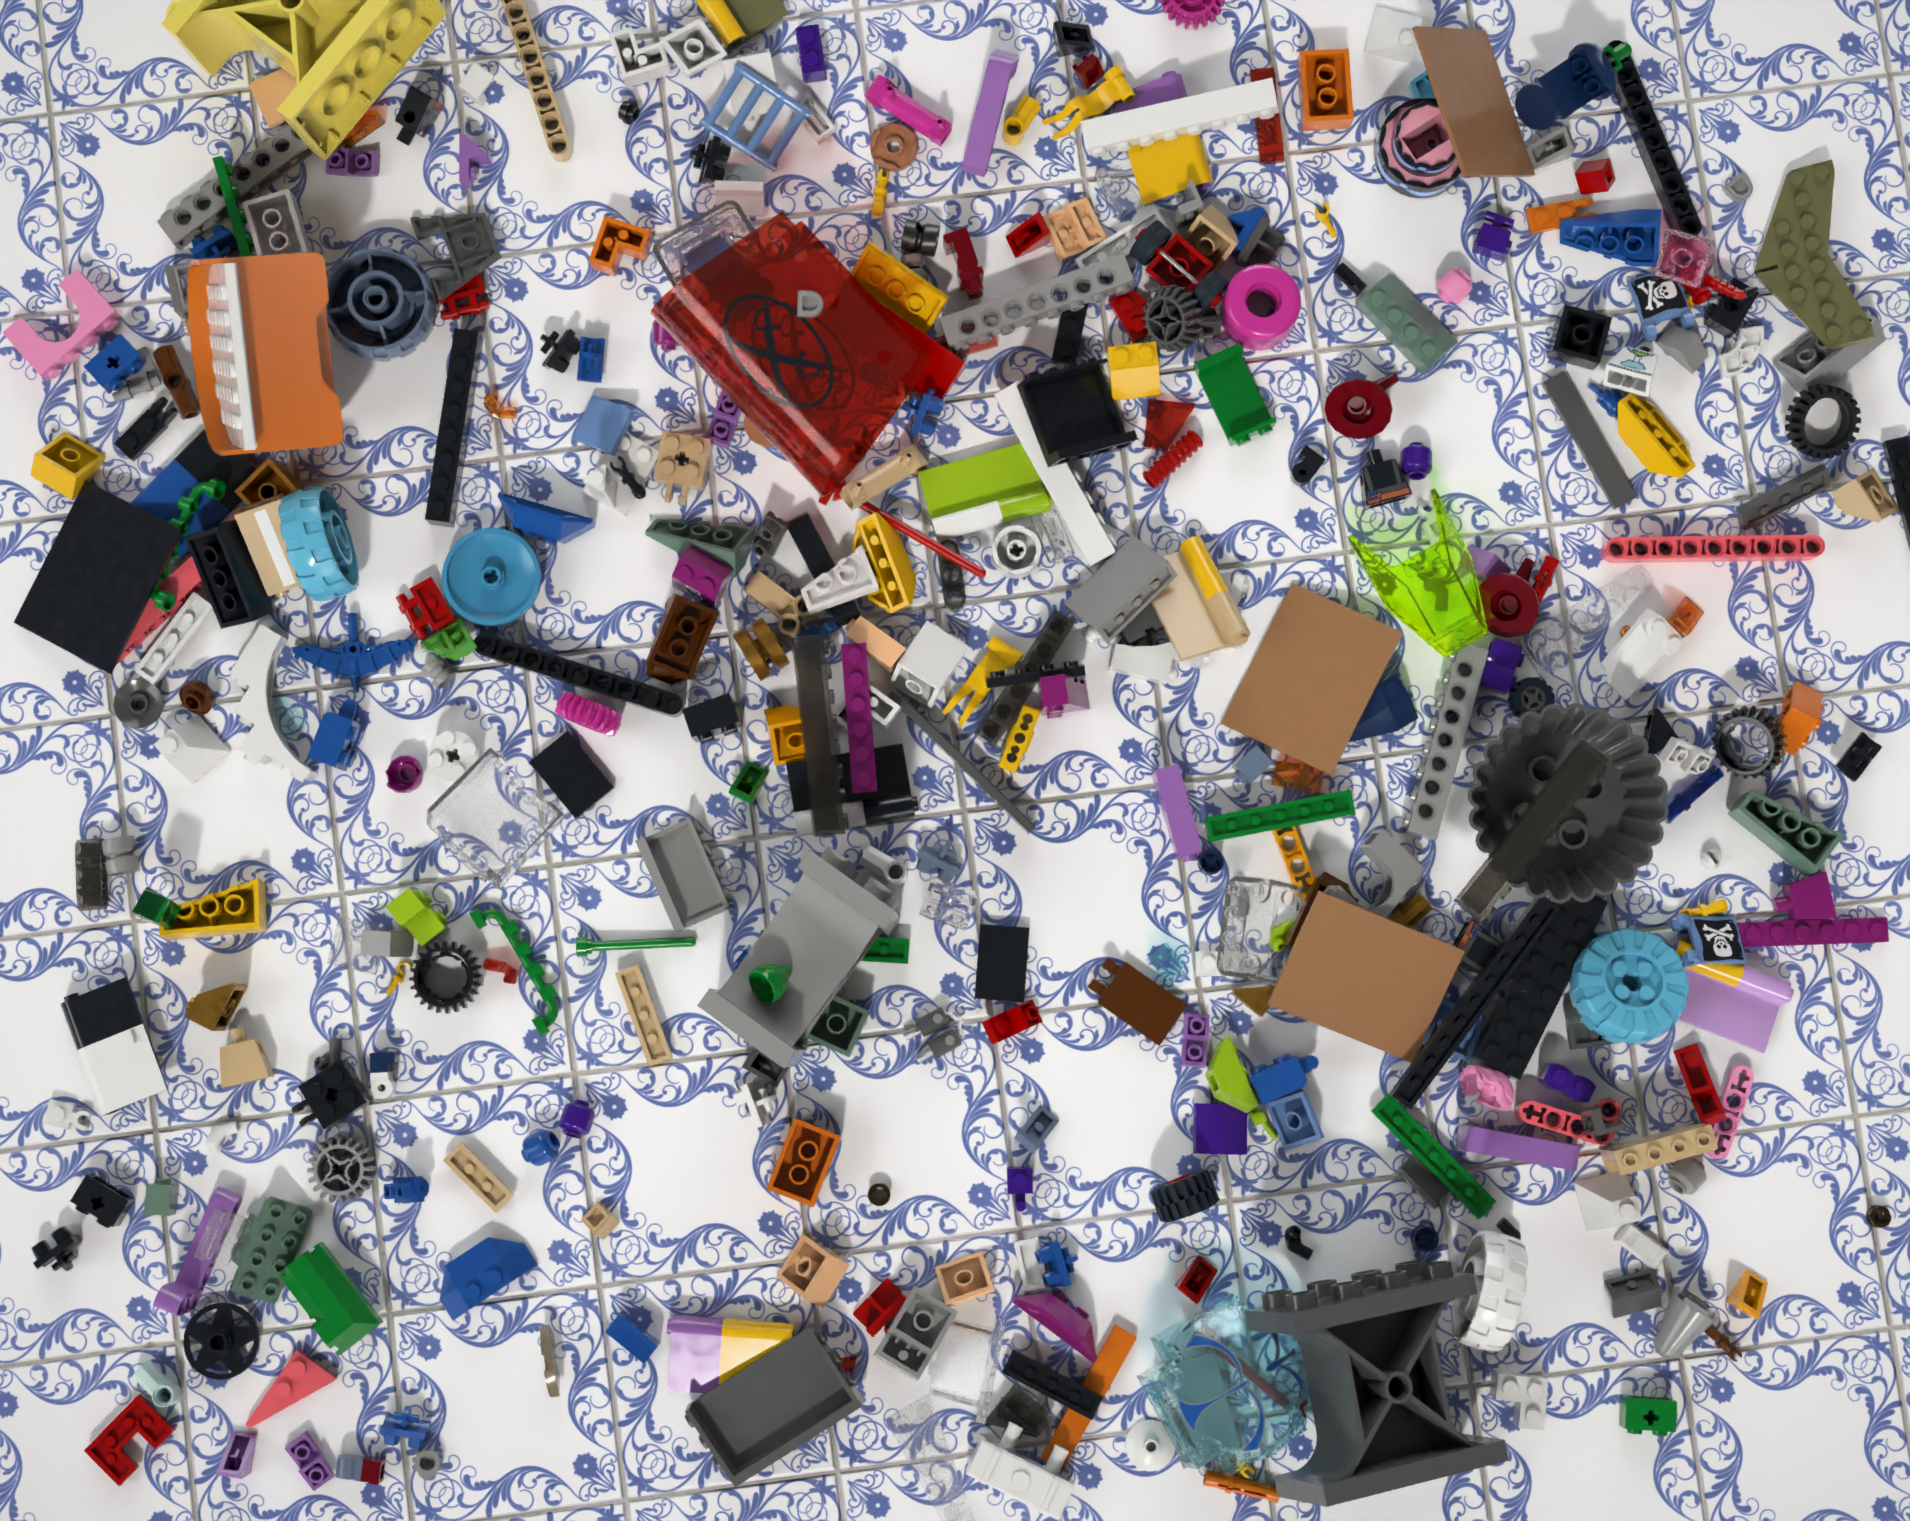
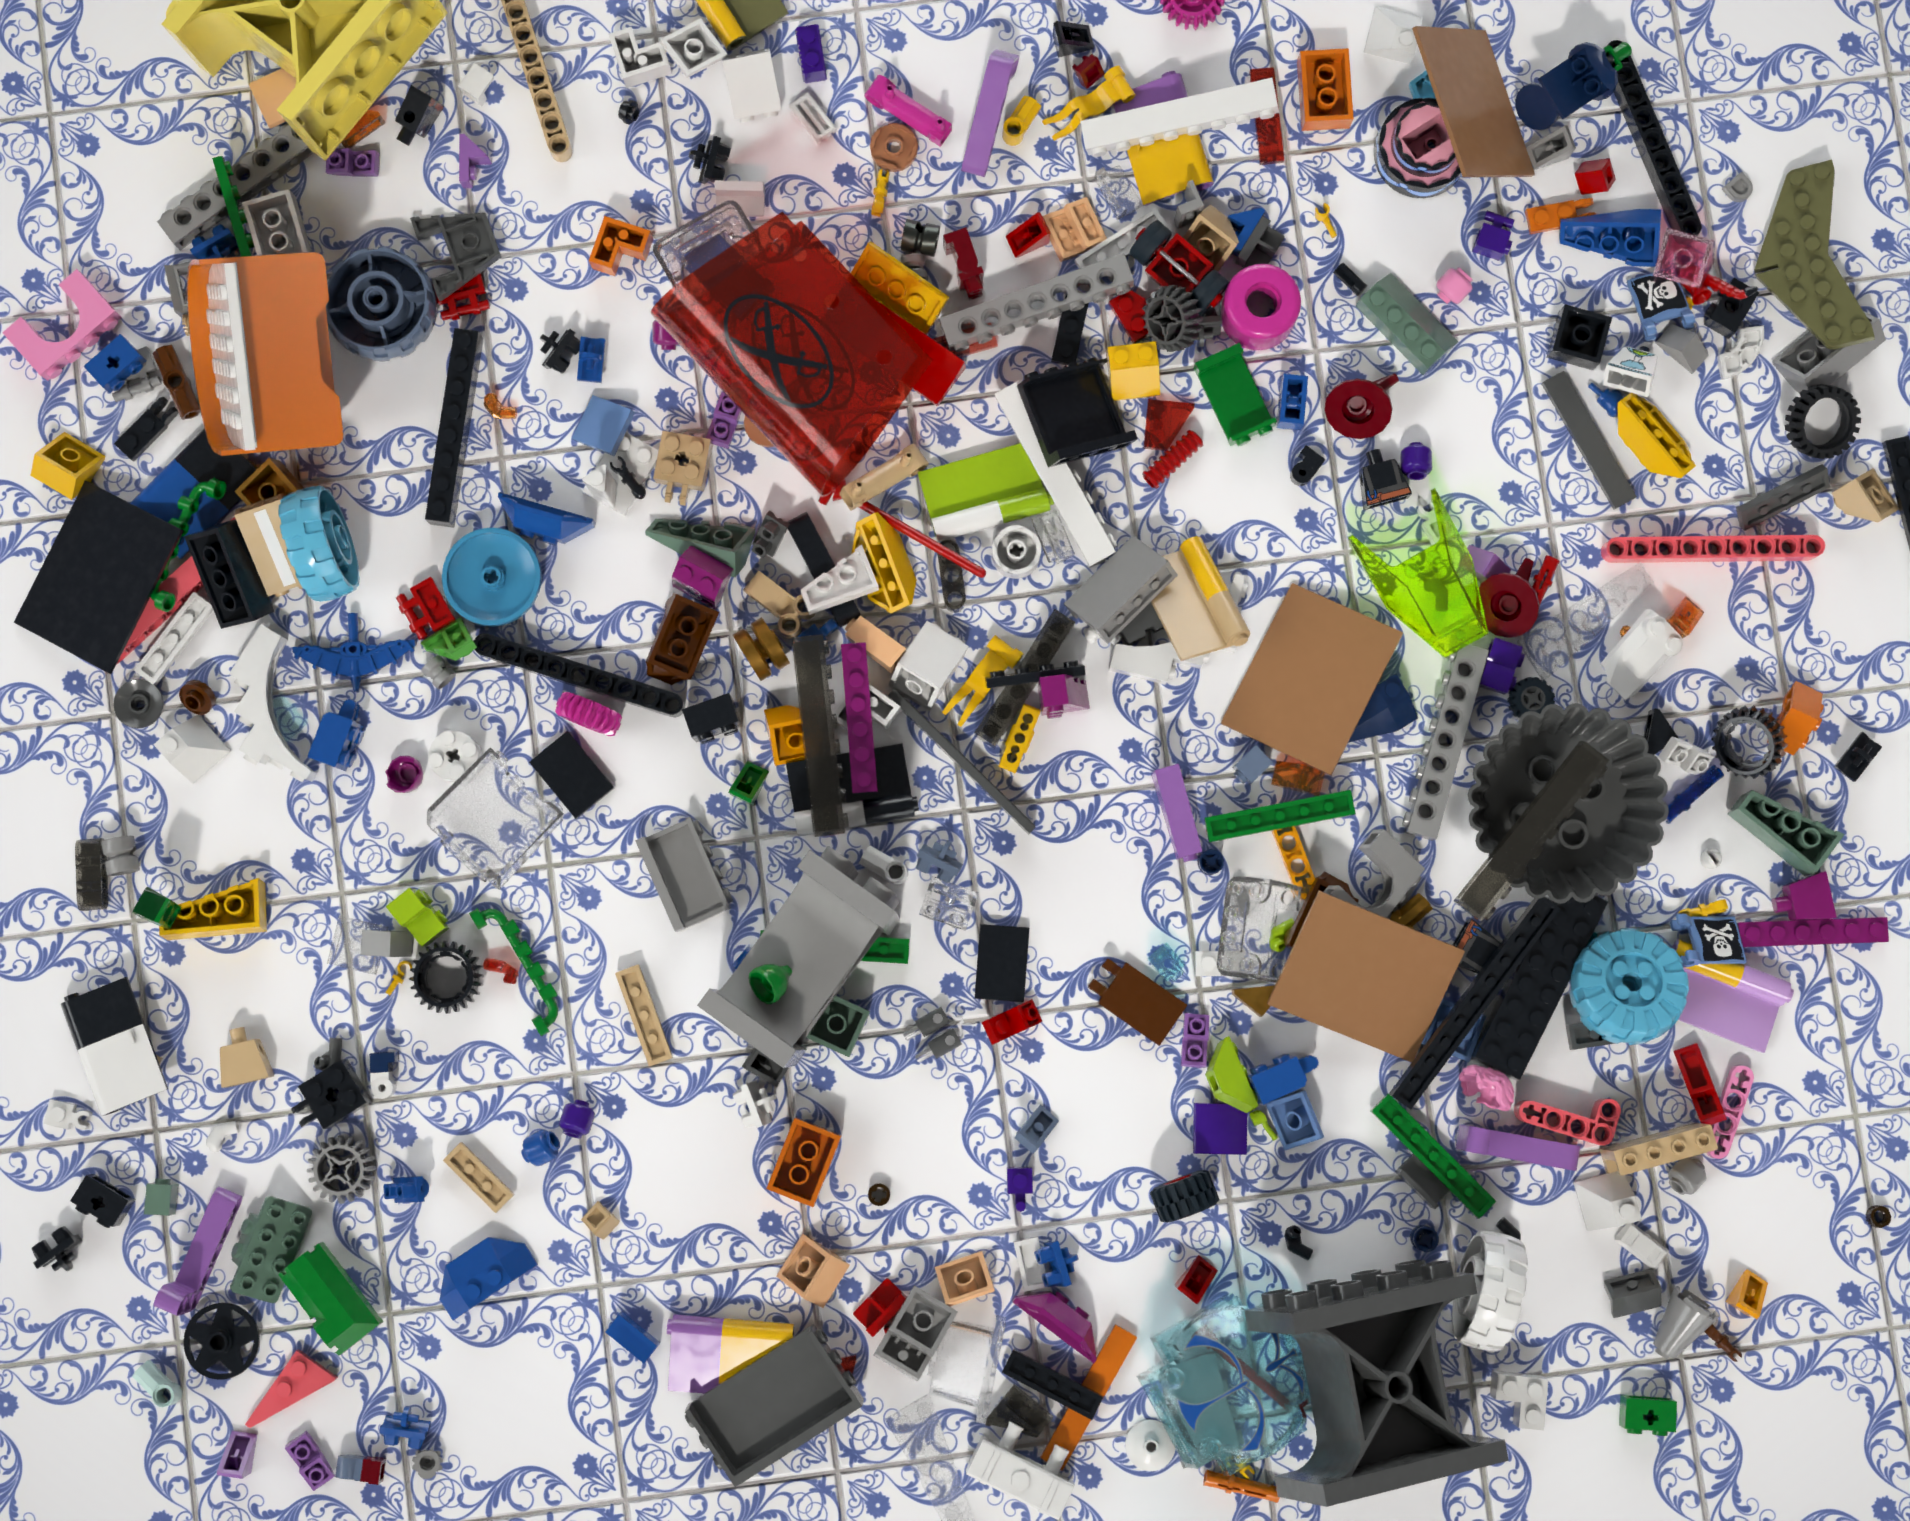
(108, 1446): red plate -> none
(215, 1007): pearl gold slope -> none
(221, 1236): clear panel -> none
(551, 1370): dark tan tile -> none
(587, 946): green piece -> none
(730, 134): medium blue bar -> none
(809, 304): light grey tile -> none
(922, 423): blue hips -> none
(1292, 402): none -> blue brick
(1562, 1079): dark purple brick -> none
(1594, 1123): dark grey panel -> none

